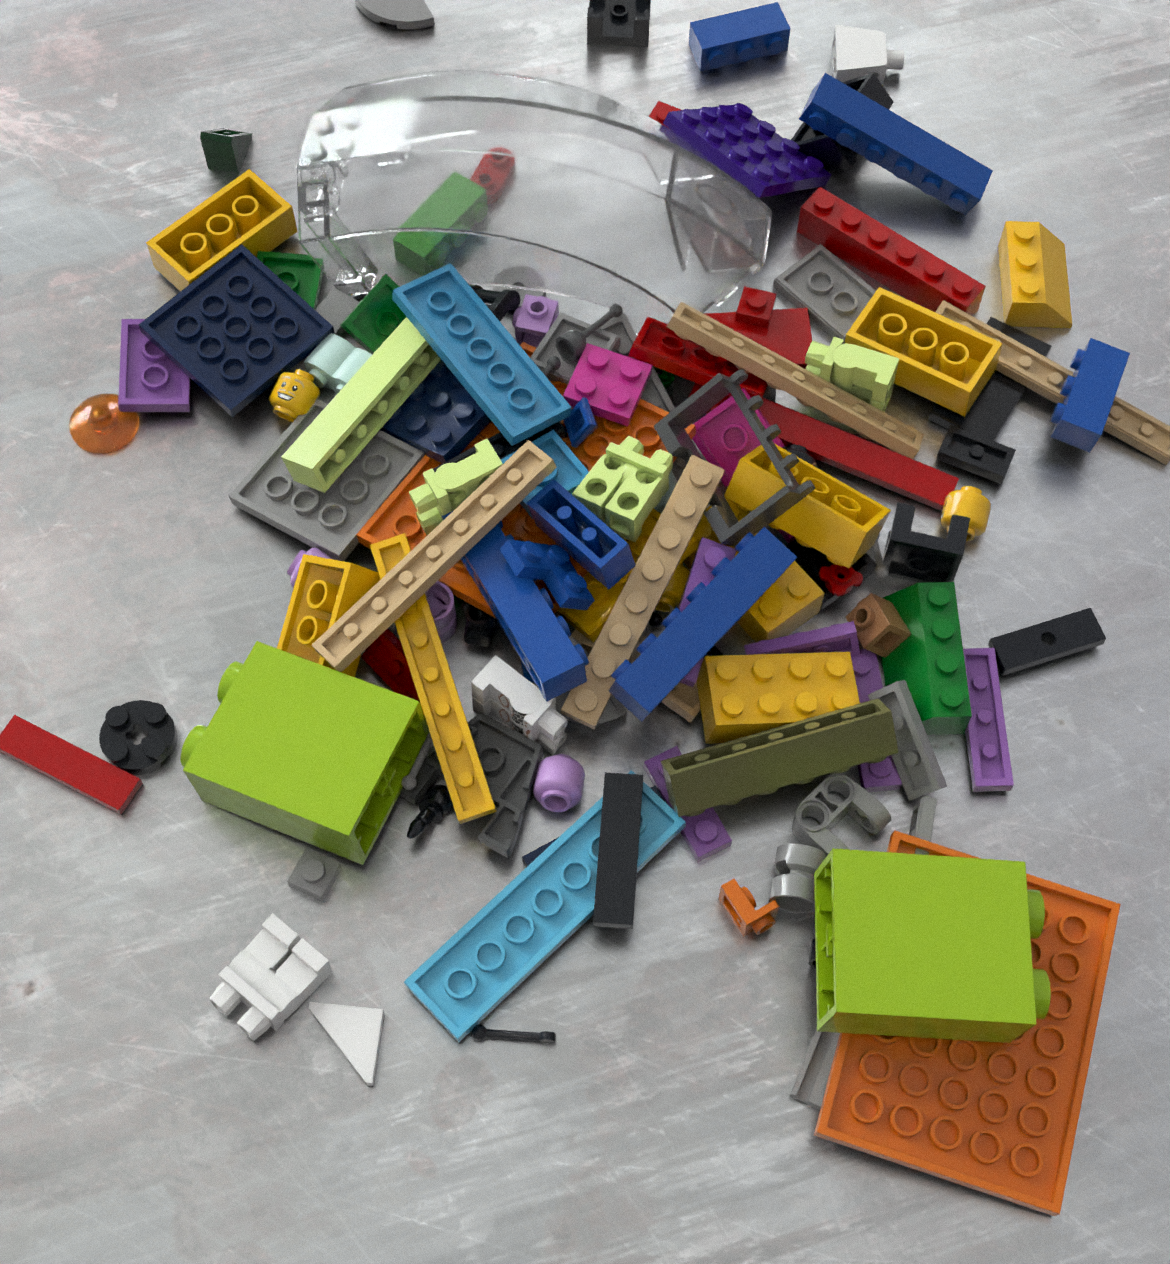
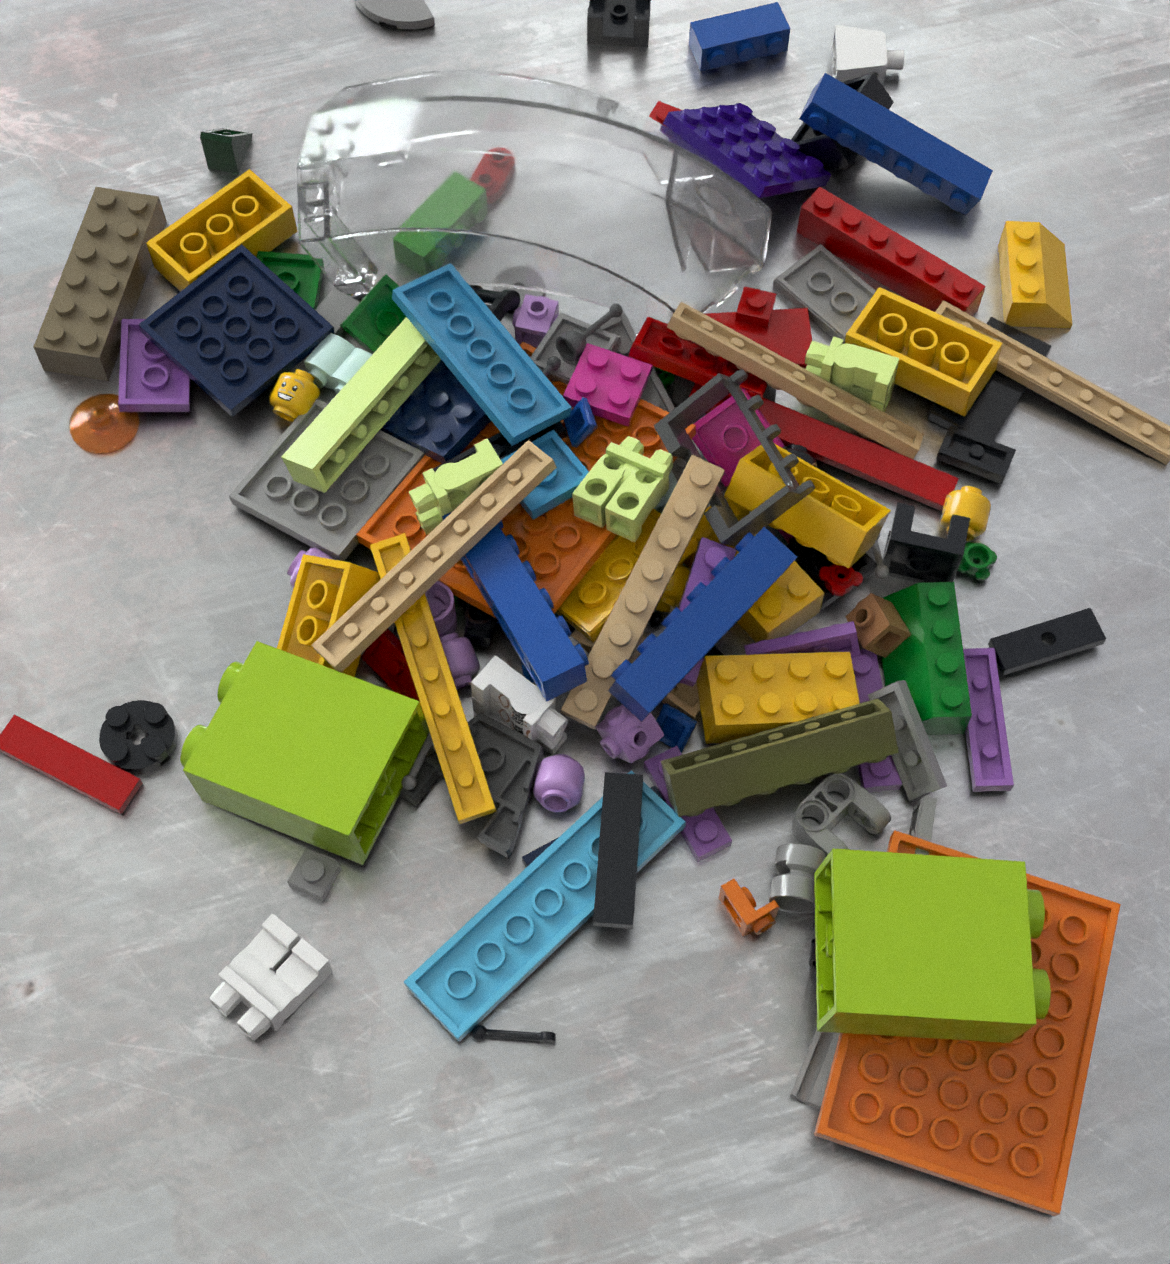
(99, 284): none -> dark tan brick
(354, 1032): white tile -> none
(432, 809): black bar -> none
(460, 658): none -> lavender head
(553, 567): blue plate -> none
(581, 534): blue brick -> none
(626, 735): none -> lavender brick
(675, 726): none -> blue slope
(981, 553): none -> green plate
(1088, 394): blue brick -> none

